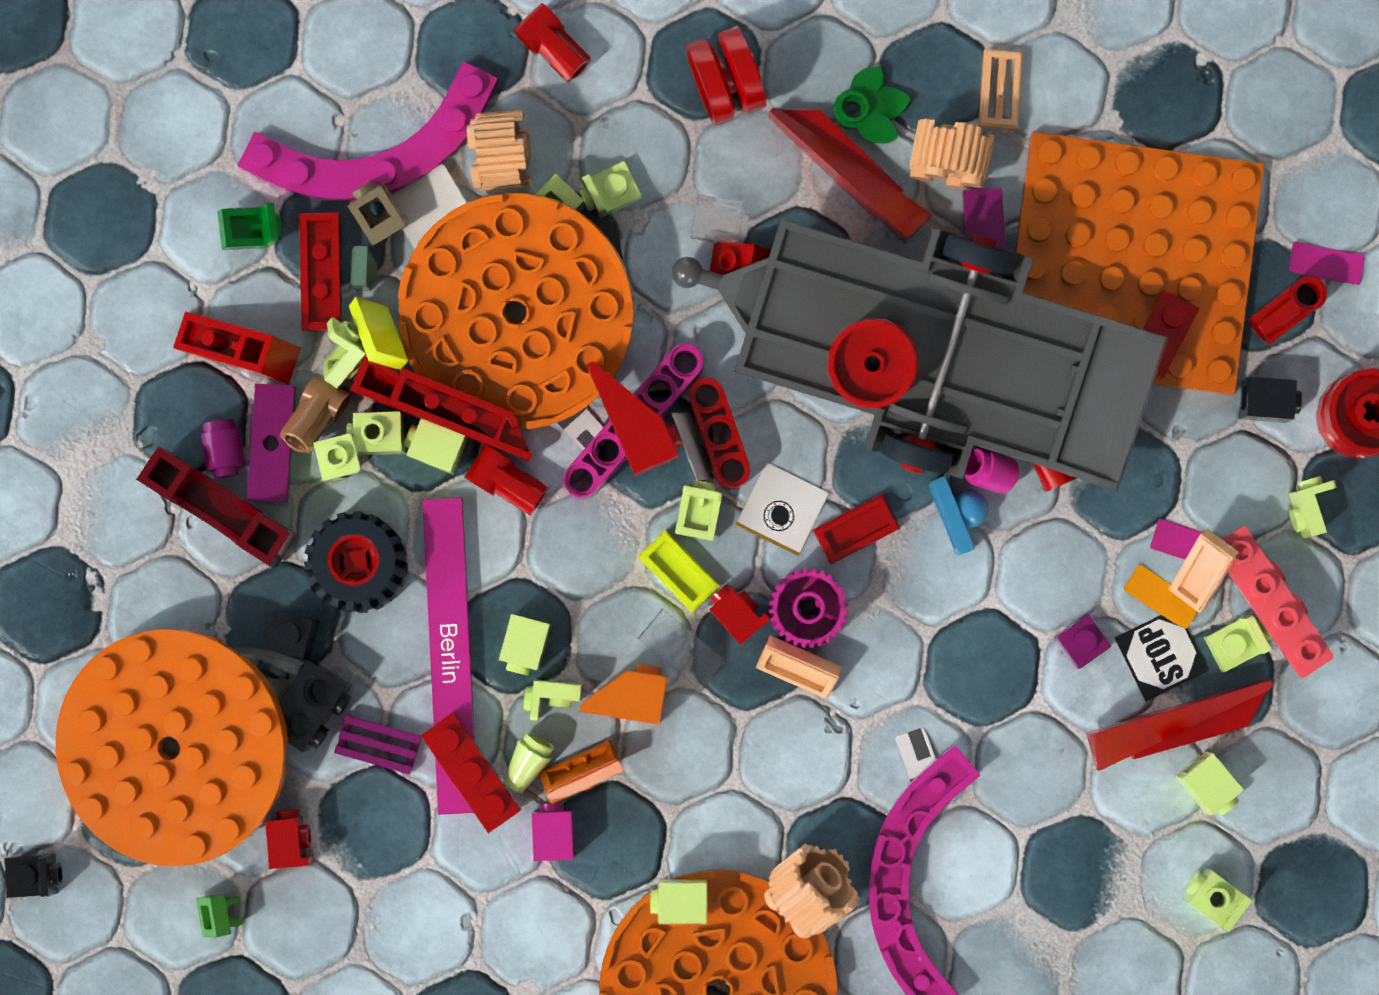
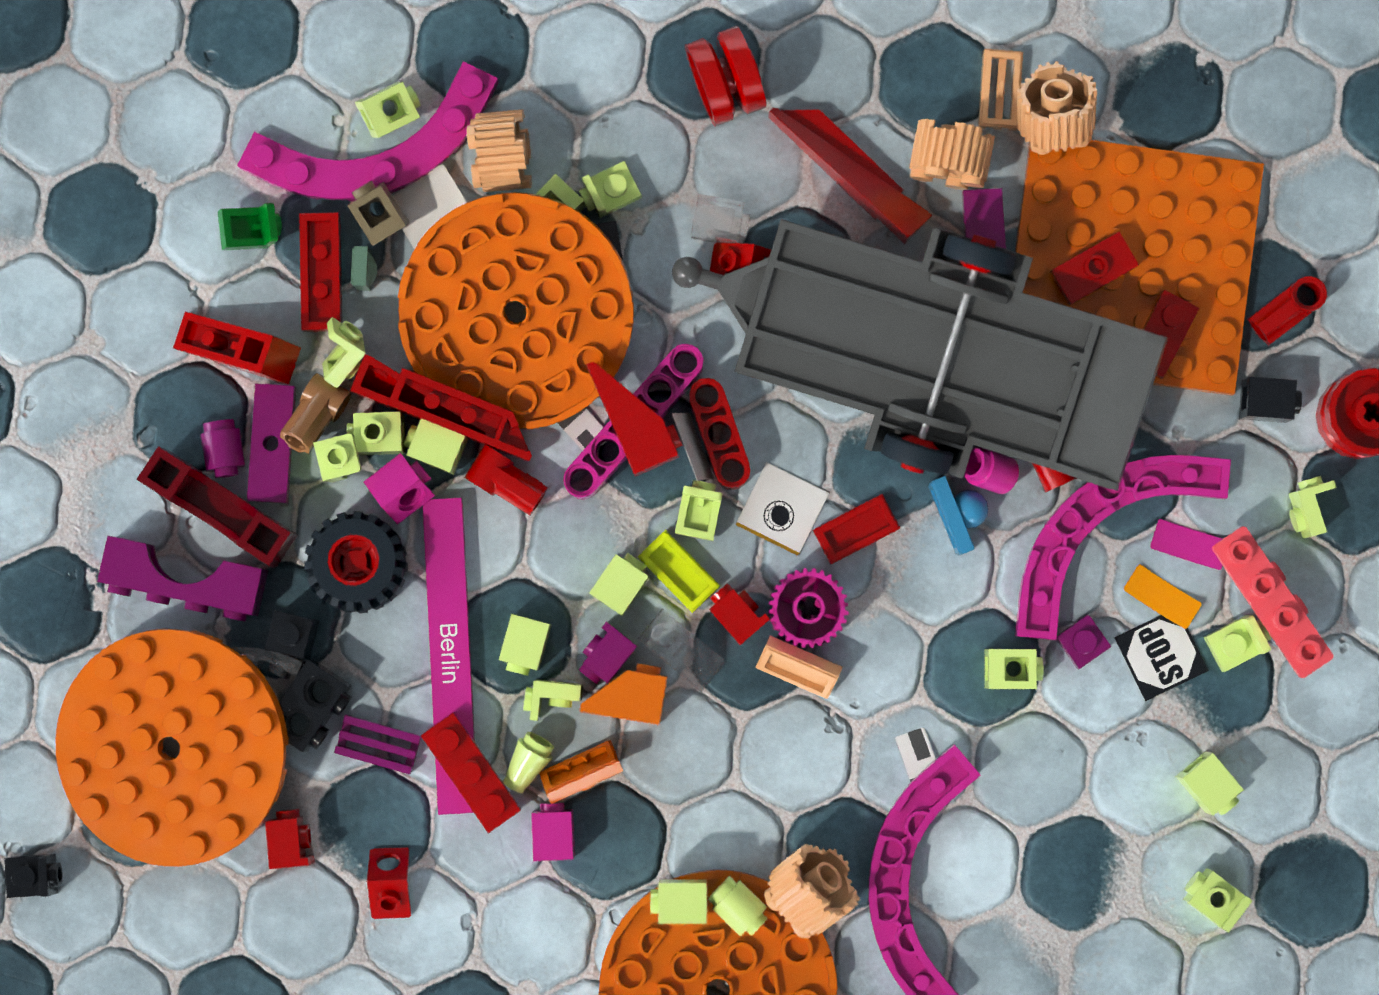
(134, 566): none -> magenta arch
(214, 915): bright green tile -> none
(378, 333): neon yellow tile -> none
(389, 888): none -> red bracket
(400, 487): none -> dark pink brick
(405, 109): none -> yellowish green brick
(546, 36): red piece -> none
(606, 654): none -> magenta brick
(620, 583): none -> yellowish green brick
(738, 906): none -> yellowish green brick
(876, 104): green plate -> none
(897, 358): red wheel -> none
(995, 668): none -> yellowish green brick
(1056, 109): none -> light nougat brick
(1085, 510): none -> dark pink plate
(1094, 268): none -> red plate
(1177, 725): red wedge -> none
(1203, 570): light nougat tile -> none
(1326, 263): dark pink sticker -> none

